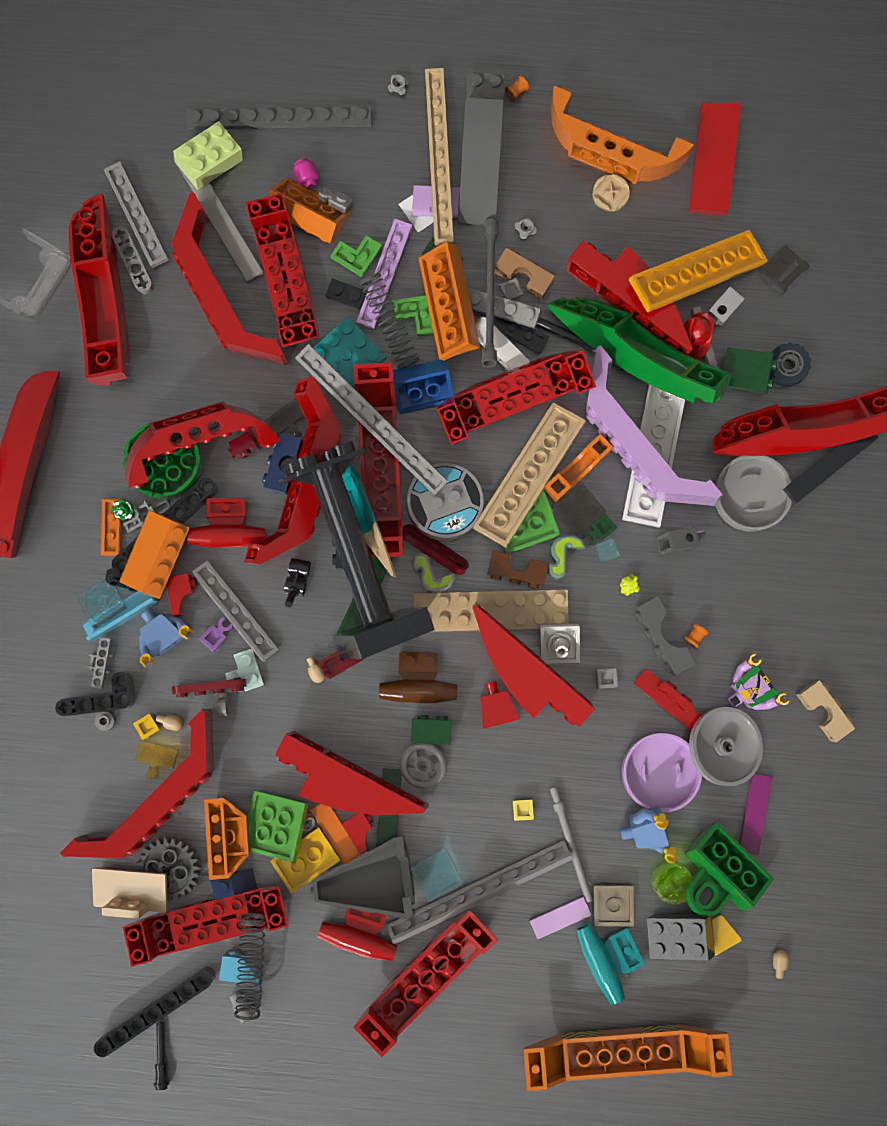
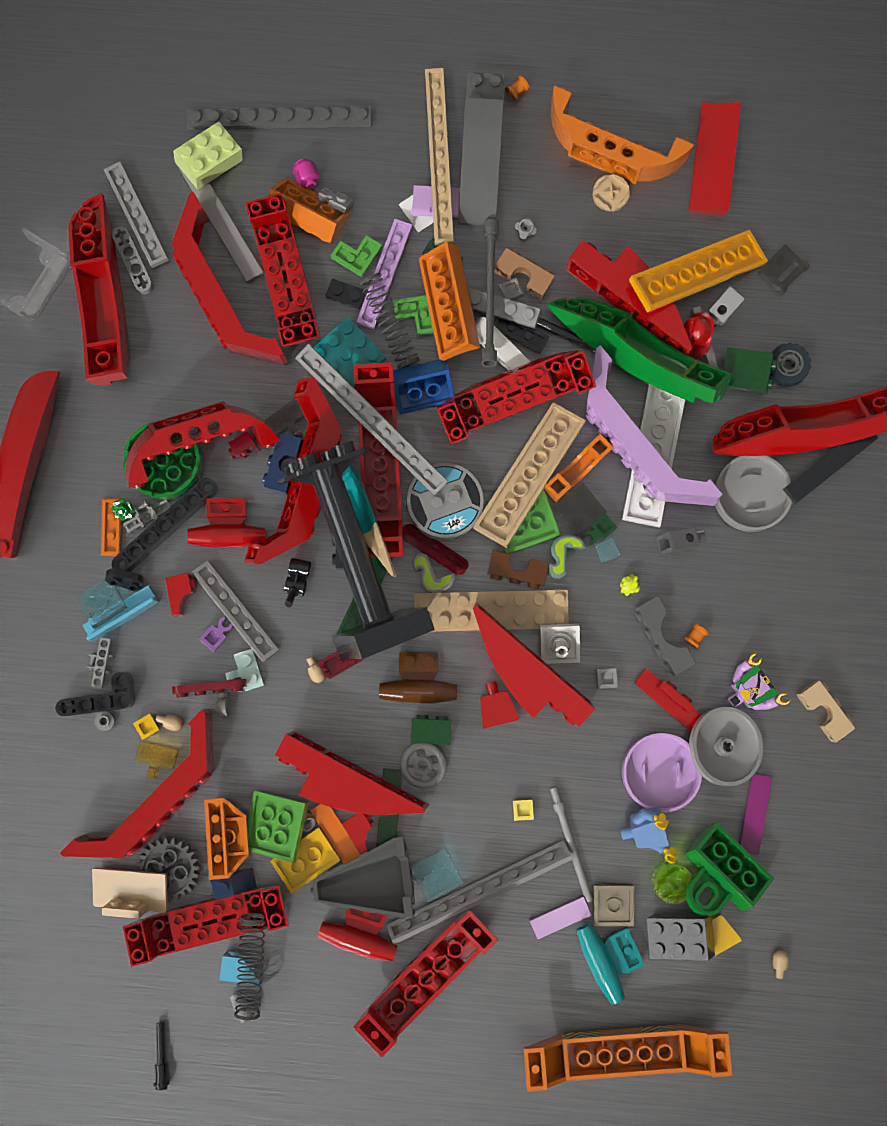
(148, 1019): black beam -> none
(154, 554): orange slope -> none
(160, 635): medium blue torso -> none
(395, 79): light grey plate -> none

